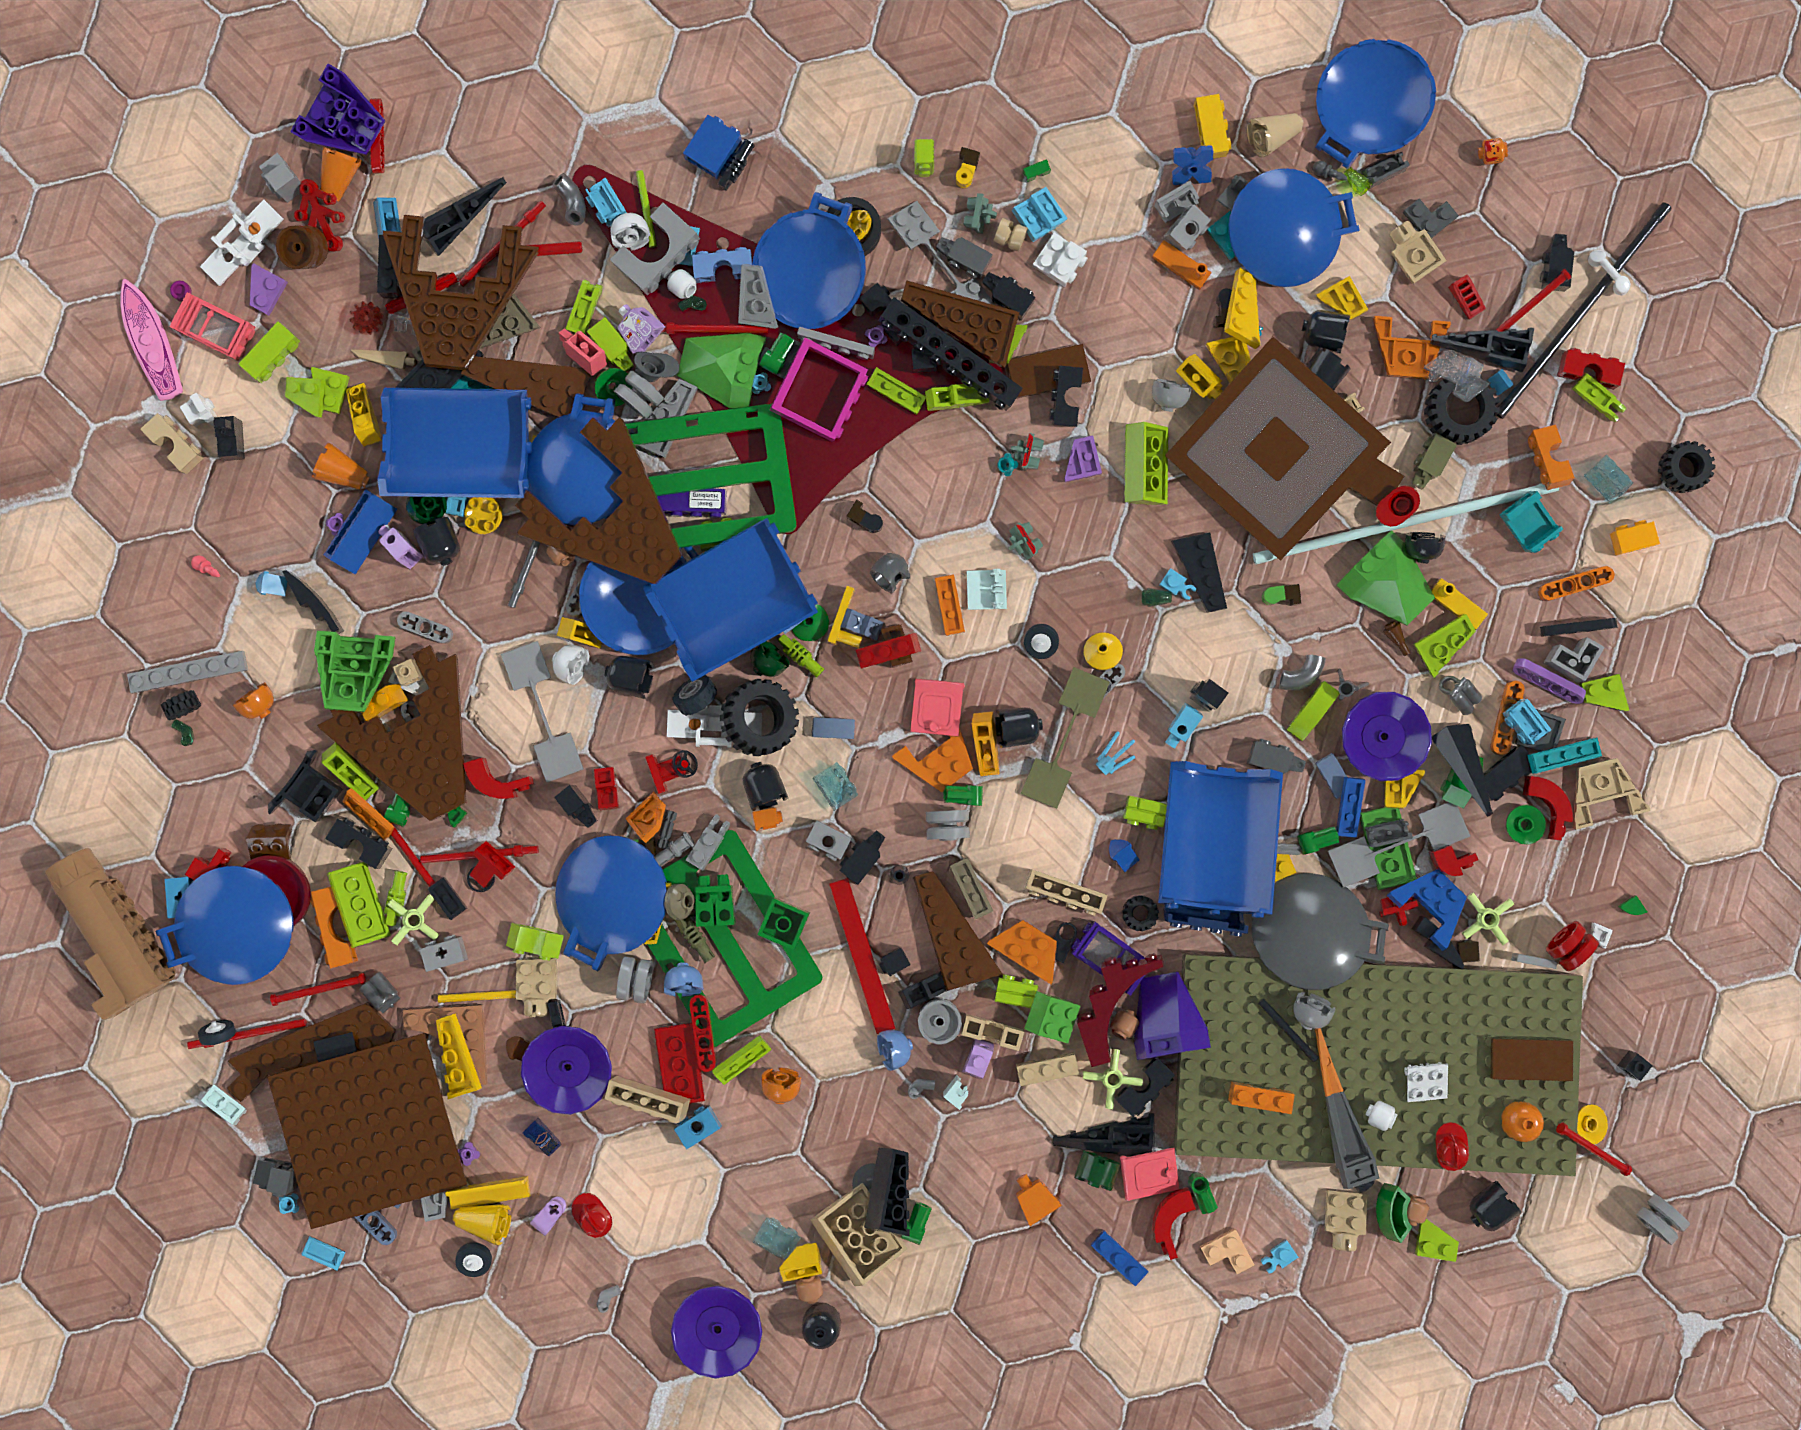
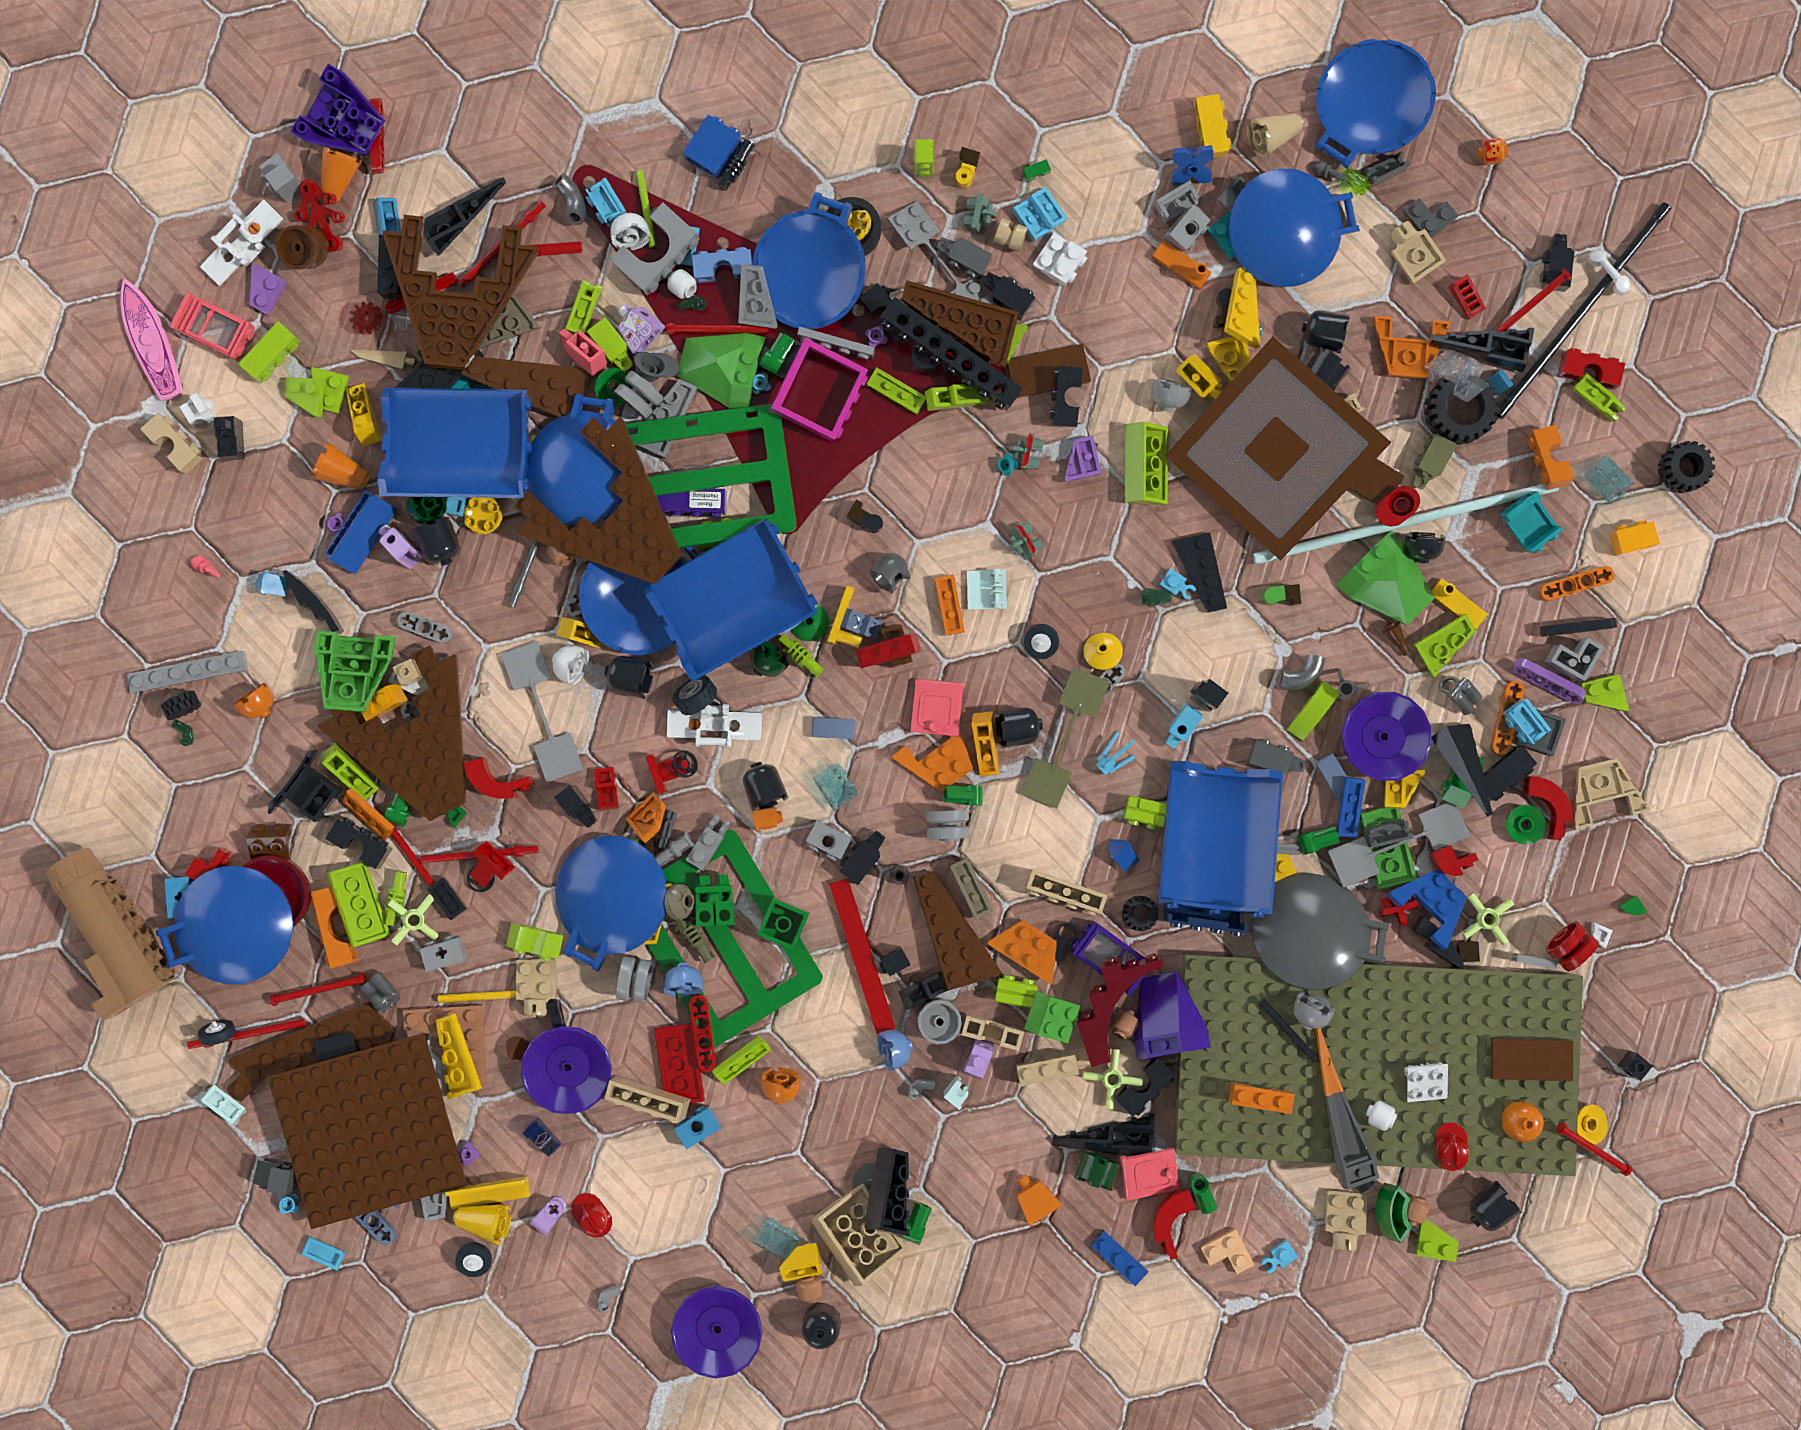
(179, 289): magenta tile -> none
(783, 713): black tyre -> none
(1344, 298): yellow wing -> none
(1564, 755): teal tile -> none
(1662, 1219): light grey wheel -> none

